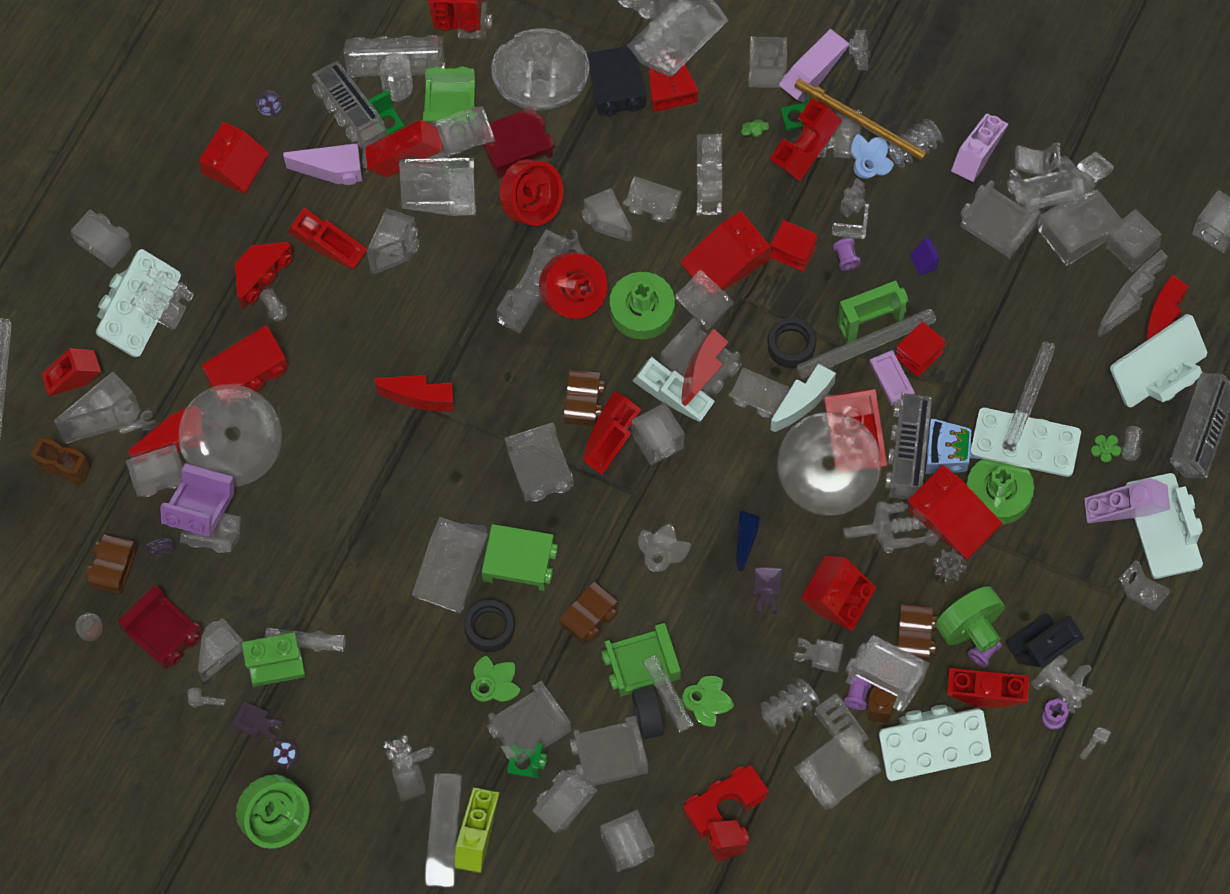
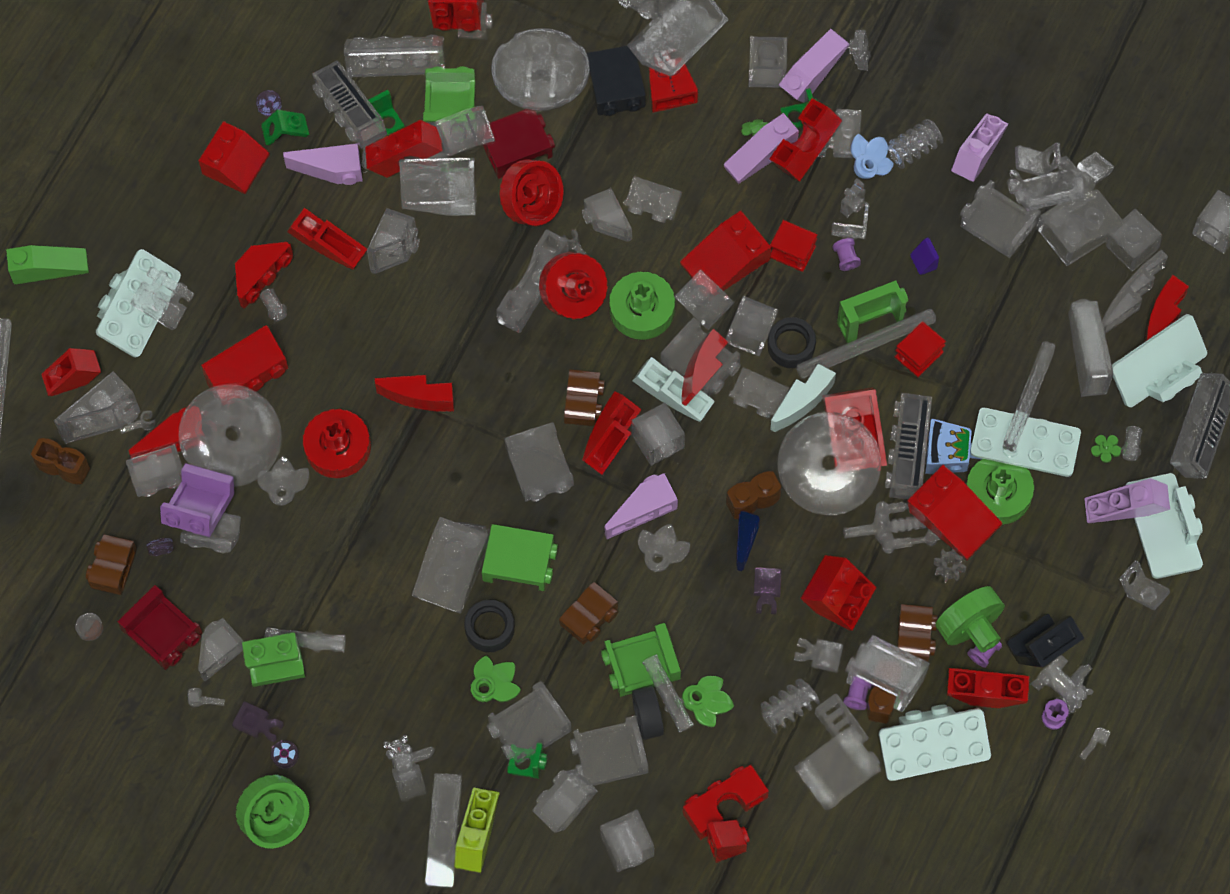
(45, 262): none -> bright green slope
(101, 238): clear brick -> none
(283, 479): none -> clear plate
(284, 123): none -> green bracket
(330, 431): none -> red piece
(396, 76): clear piece -> none
(646, 503): none -> lavender slope
(709, 174): clear arch -> none
(751, 326): none -> clear head
(758, 150): none -> lavender slope
(759, 493): none -> reddish brown brick
(820, 95): pearl gold bar -> none
(891, 376): lavender tile -> none
(1090, 348): none -> clear slope

